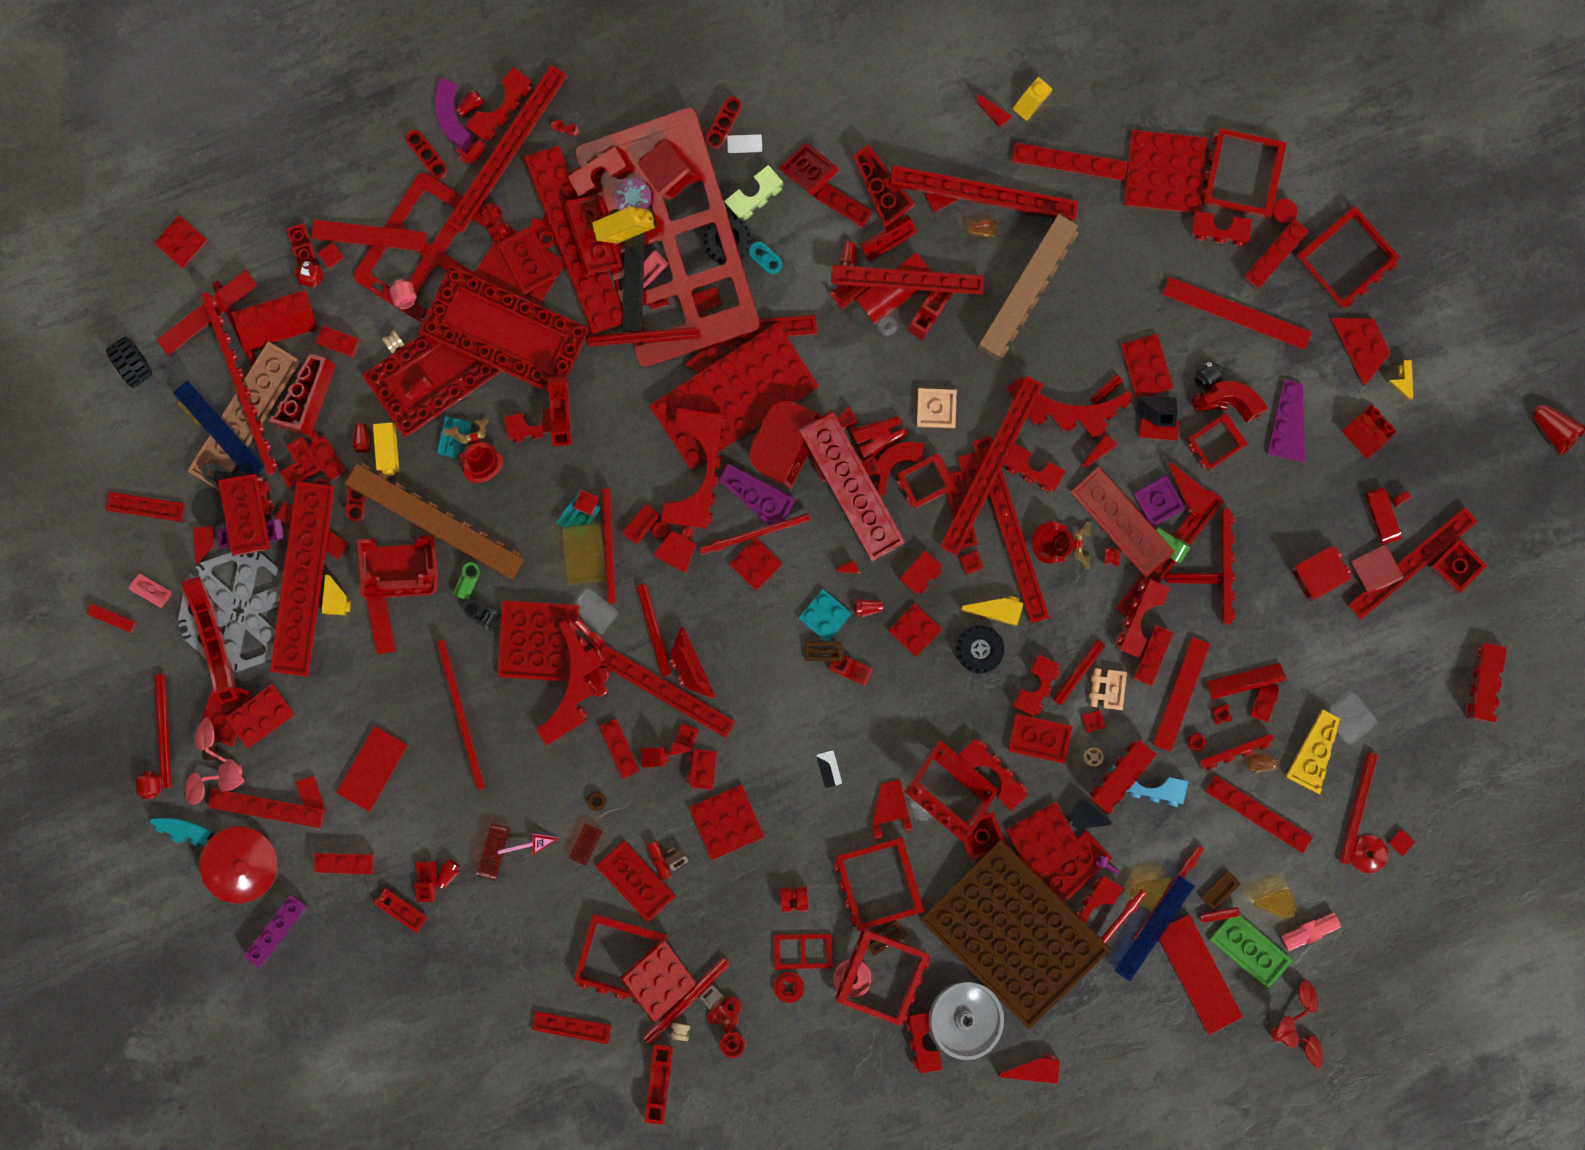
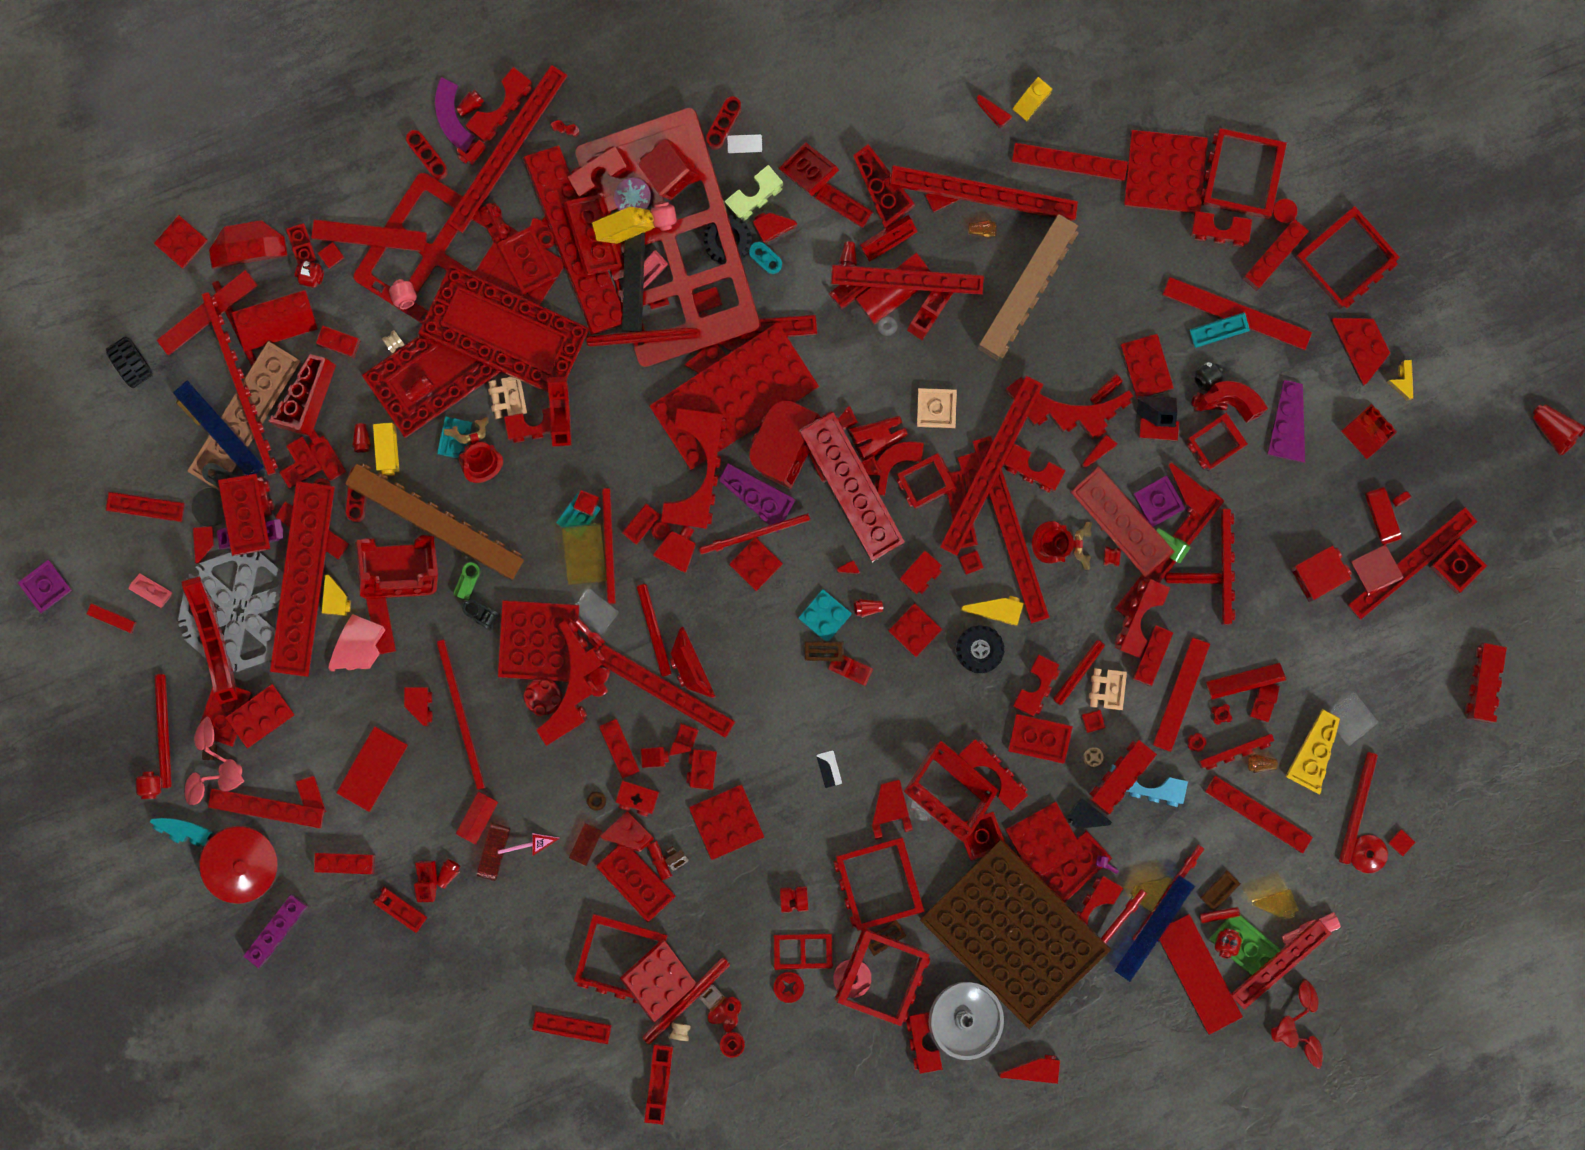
(45, 586): none -> magenta plate
(246, 244): none -> red wedge
(356, 645): none -> coral slope
(417, 703): none -> red slope
(477, 817): none -> red piece
(513, 396): none -> light nougat plate
(542, 696): none -> red dish
(628, 790): none -> red brick
(628, 833): none -> red wing
(664, 215): none -> coral head
(772, 226): none -> red slope
(1219, 330): none -> teal tile
(1228, 943): none -> red head
(1281, 964): none -> red plate

